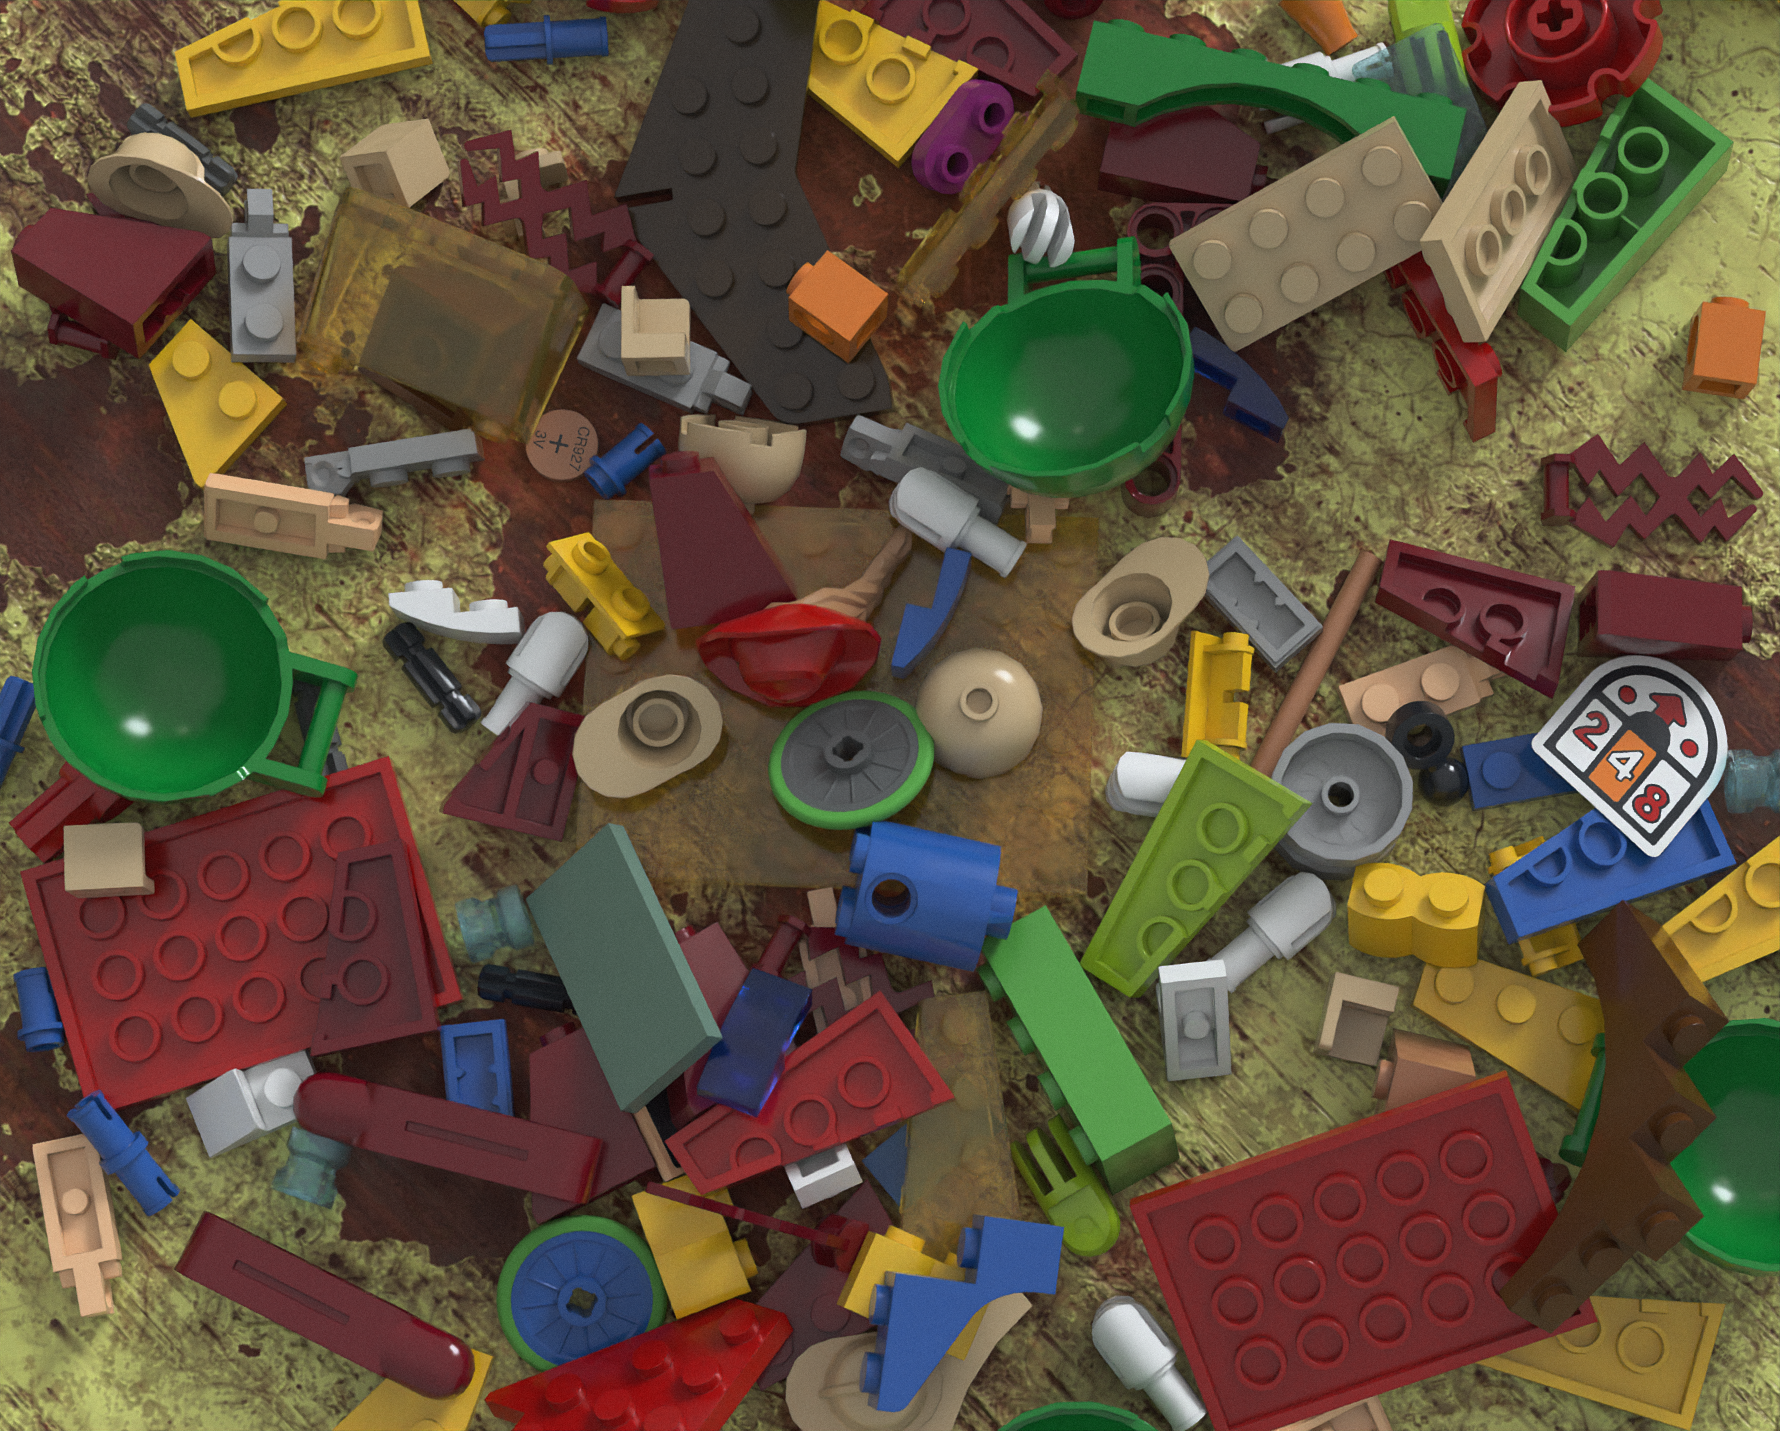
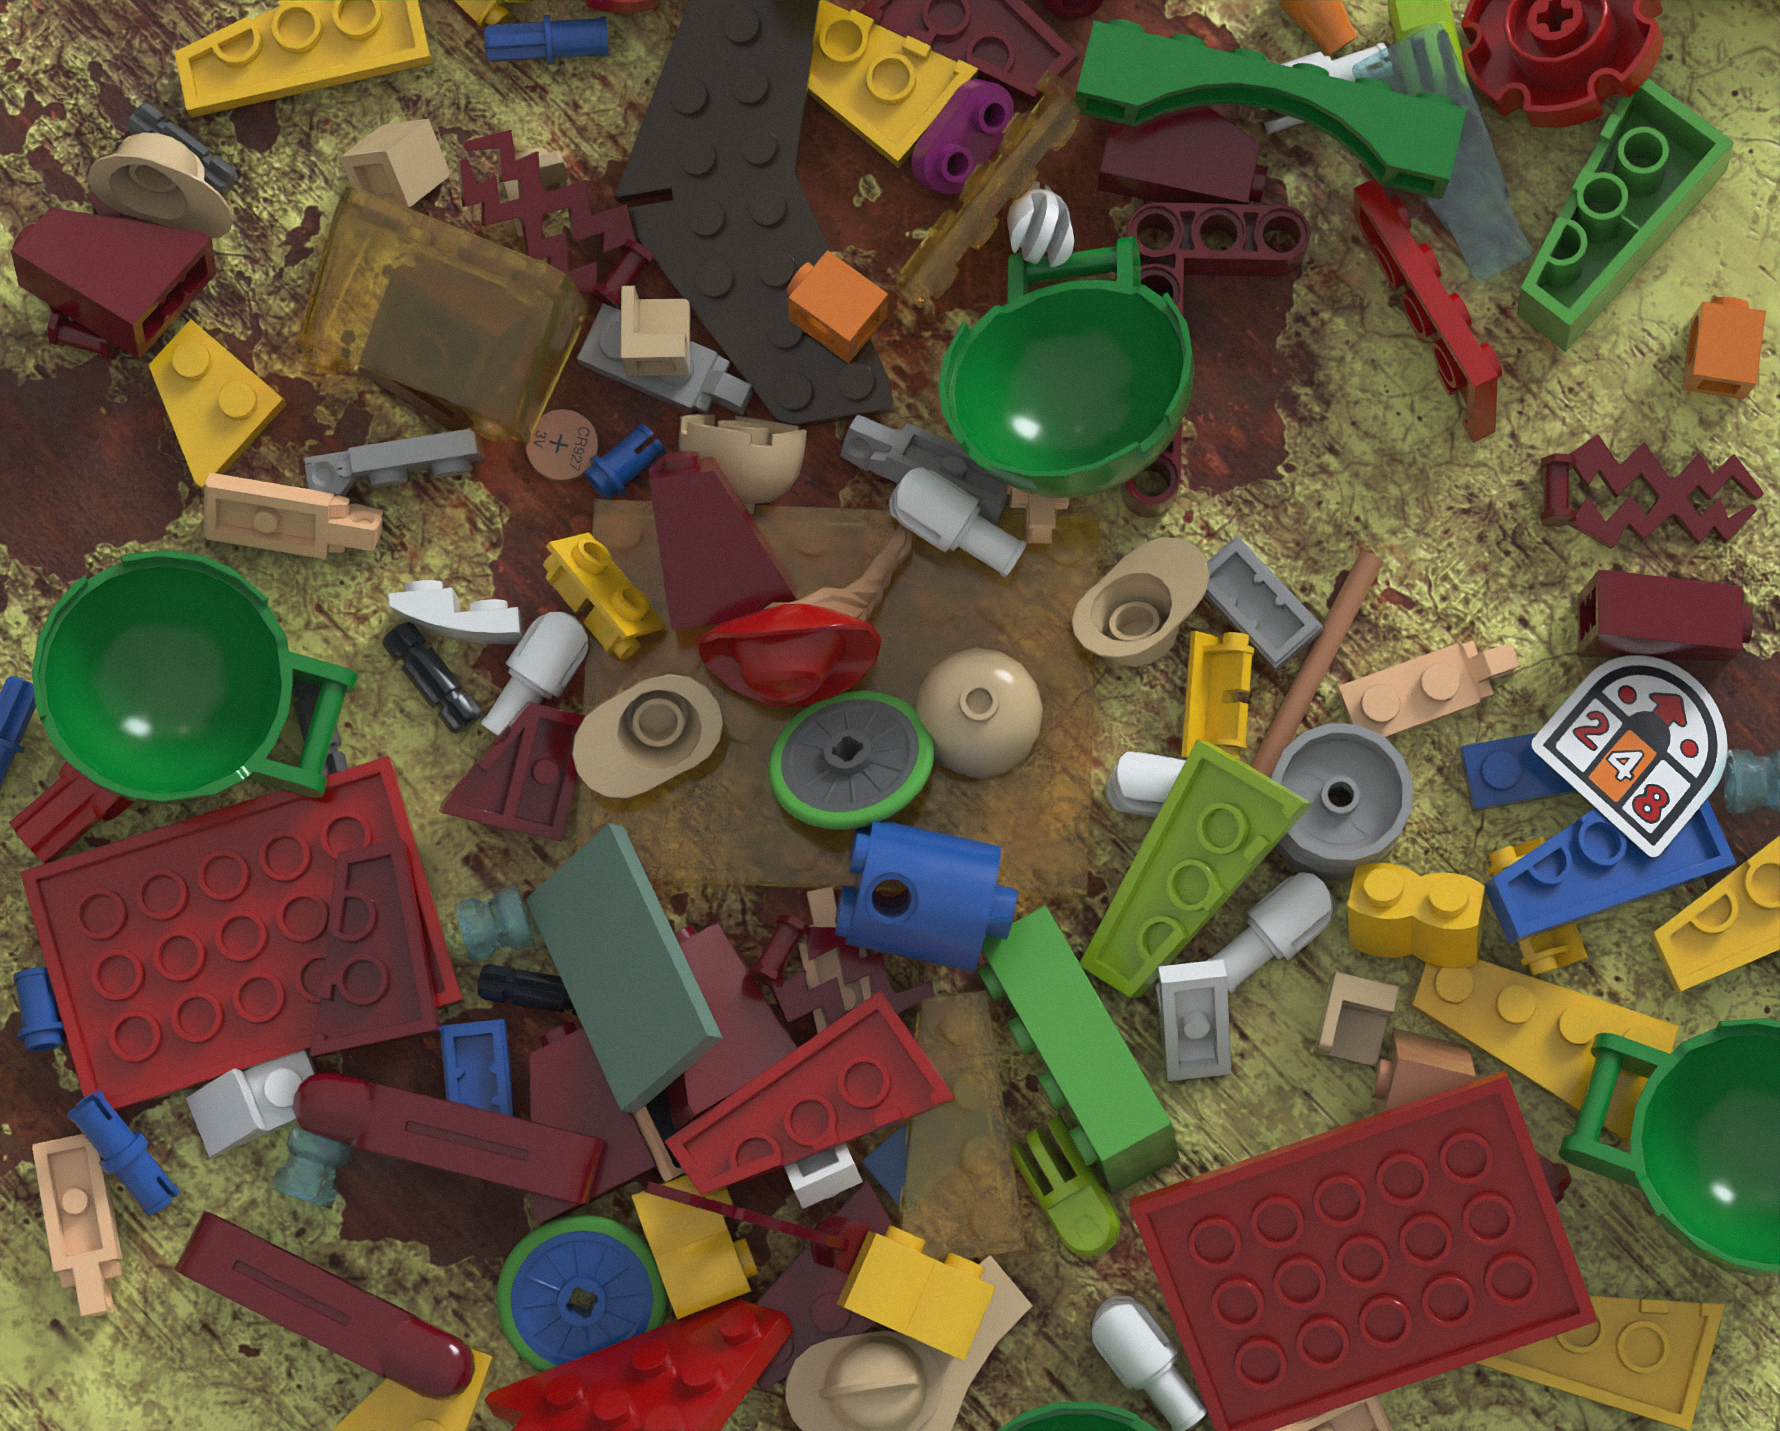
(105, 860): tan panel -> none
(261, 285): light grey hinge -> none
(754, 1042): clear blue slope -> none
(924, 626): blue slope -> none
(925, 1314): blue arch -> none
(1250, 397): clear blue slope -> none
(1309, 235): tan plate -> none
(1441, 777): black plate -> none
(1483, 609): dark red wing -> none
(1500, 212): tan plate -> none
(1647, 1115): reddish brown arch -> none

